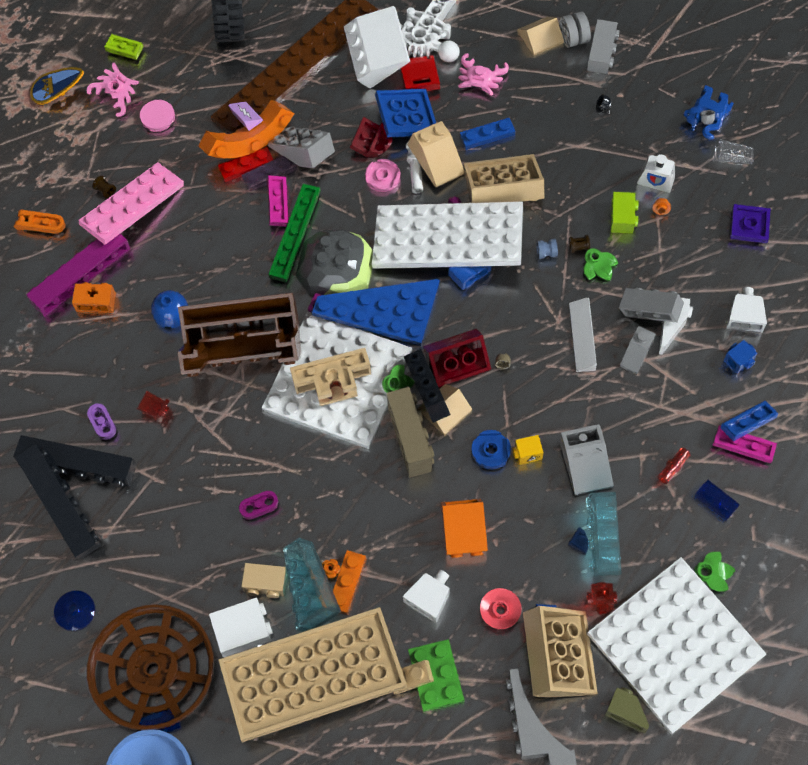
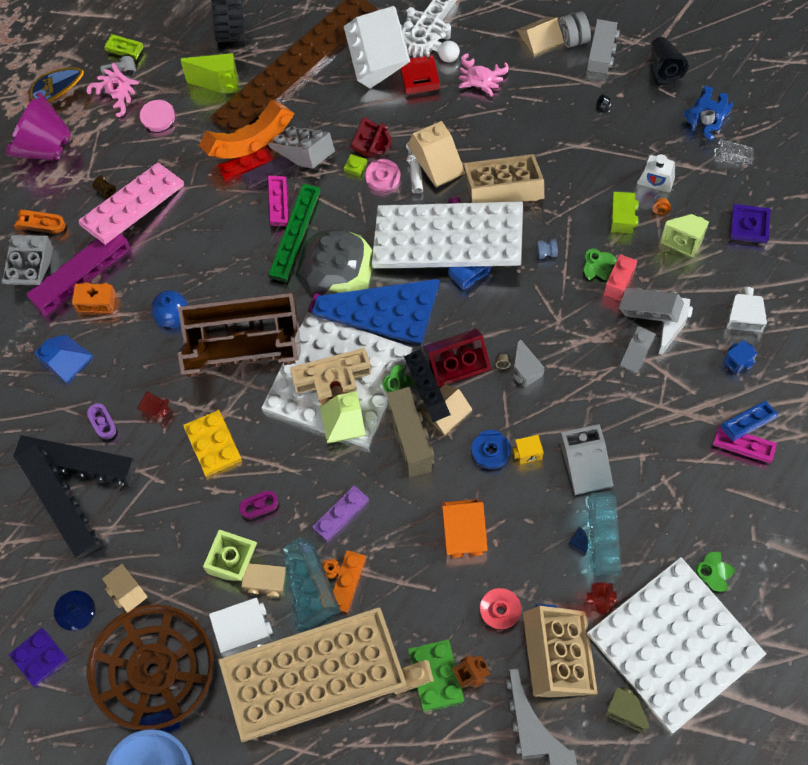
(27, 259): none -> light grey slope
(38, 657): none -> dark purple plate
(39, 132): none -> magenta cone
(63, 357): none -> blue slope
(124, 588): none -> tan brick
(125, 65): none -> light grey piece
(212, 72): none -> lime slope
(212, 443): none -> yellow plate
(229, 556): none -> yellowish green slope
(245, 114): lavender slope -> none
(340, 513): none -> medium lavender plate
(342, 418): none -> yellowish green slope
(355, 165): none -> lime plate
(404, 111): blue plate -> none
(429, 595): white torso -> none
(471, 671): none -> dark orange brick
(487, 133): blue plate -> none
(526, 367): none -> light grey slope
(578, 244): dark brown bush -> none
(582, 335): white slope -> none
(620, 277): none -> coral brick
(667, 61): none -> black cone
(674, 465): clear red pin -> none
(685, 233): none -> yellowish green slope
(717, 500): clear blue plate -> none

